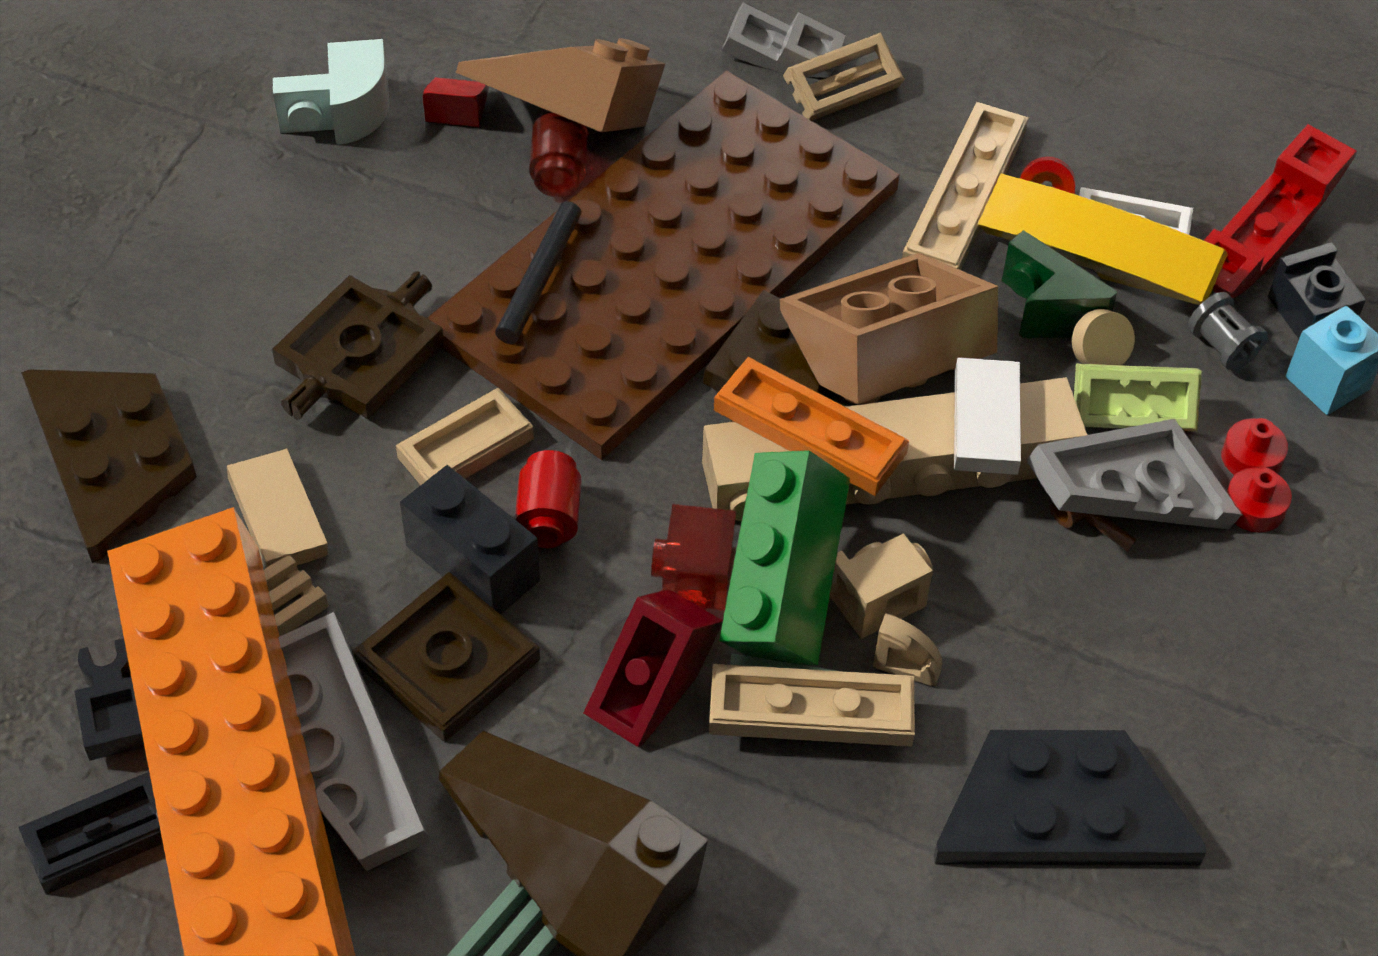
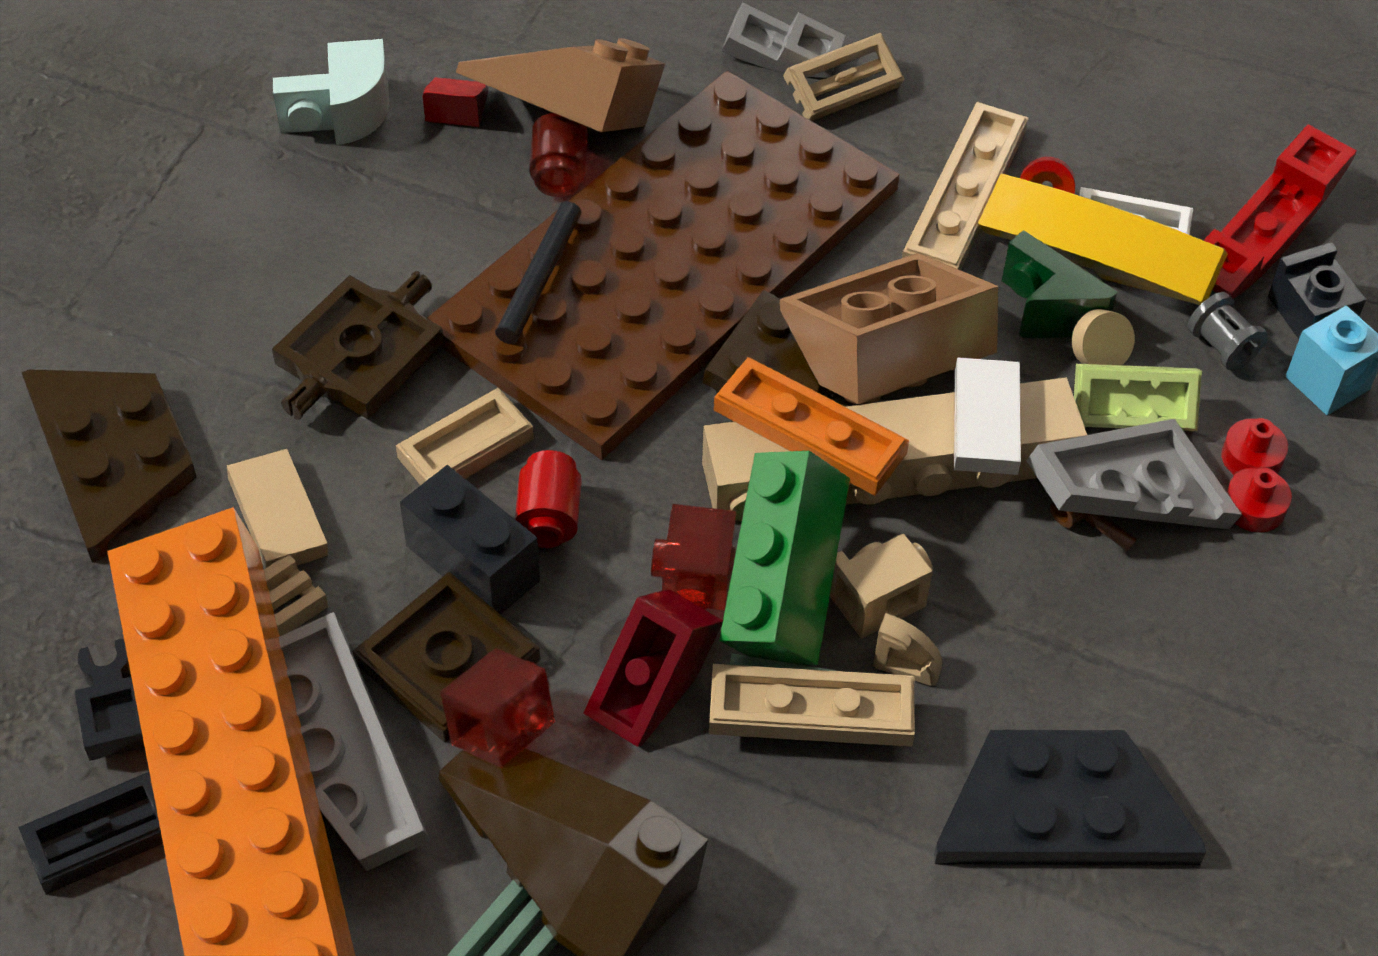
(498, 707): none -> clear red brick

